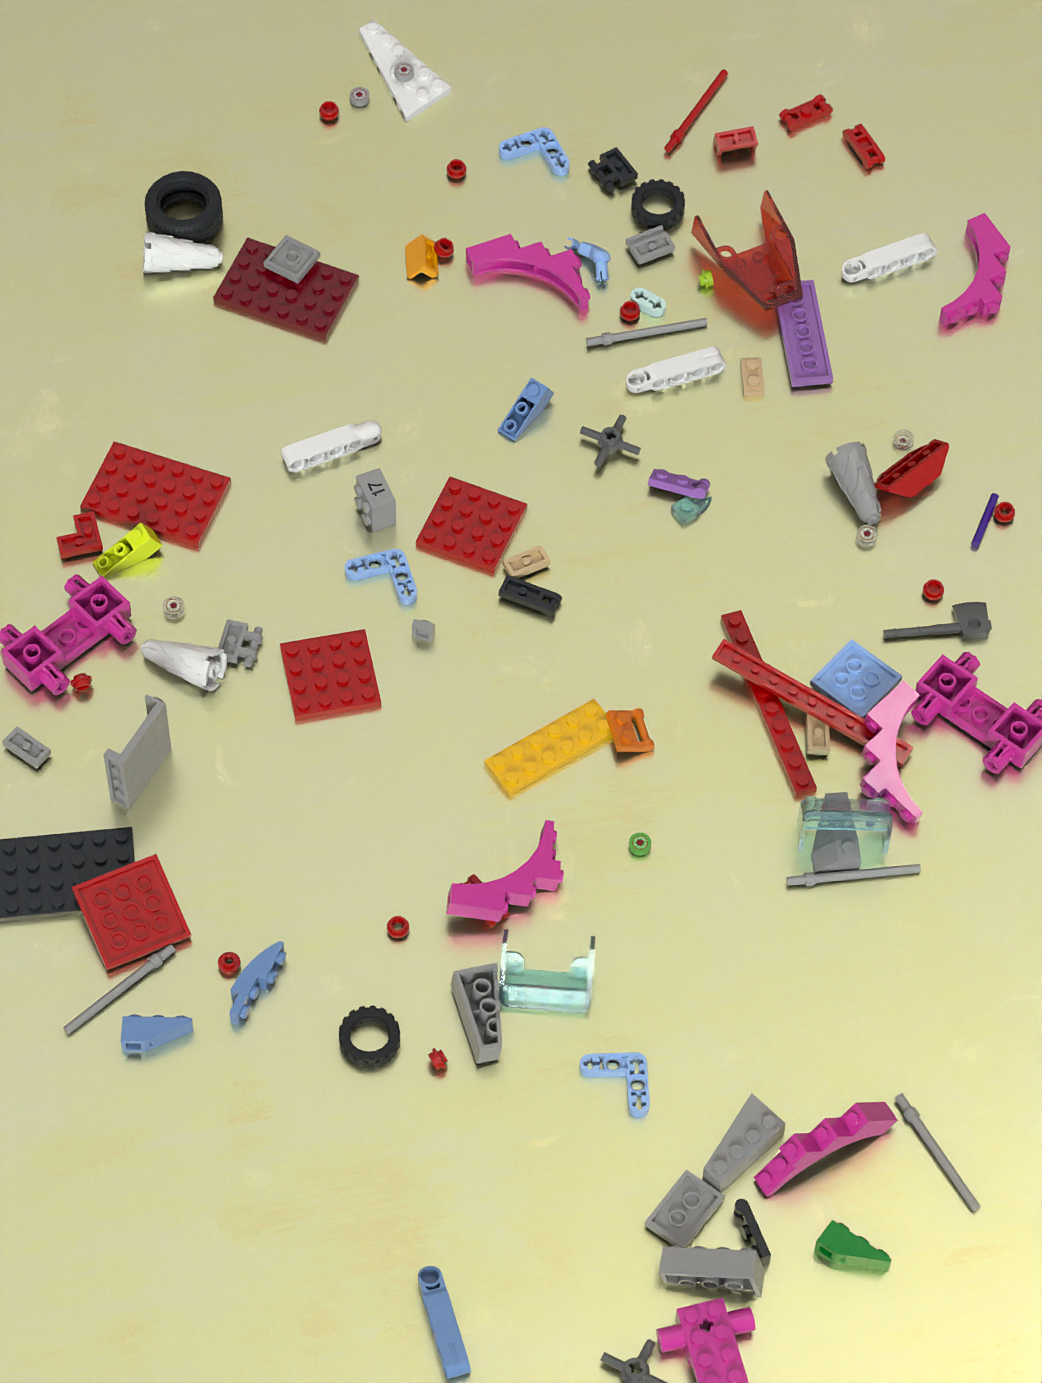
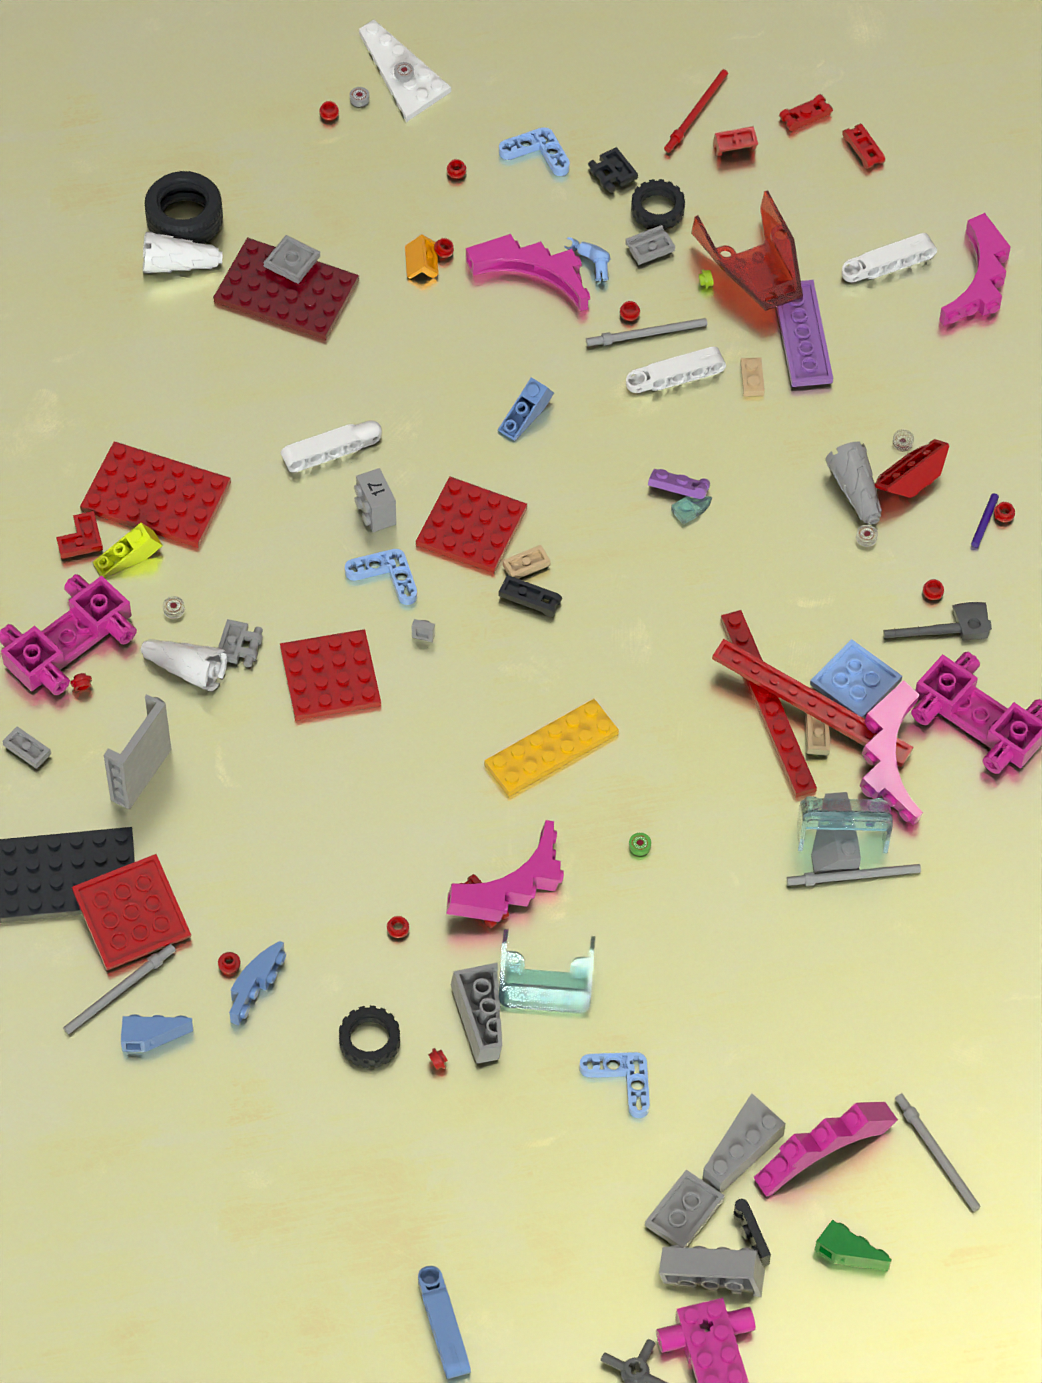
(610, 440): dark grey bar -> none
(623, 731): orange plate -> none
(648, 302): light aqua beam -> none

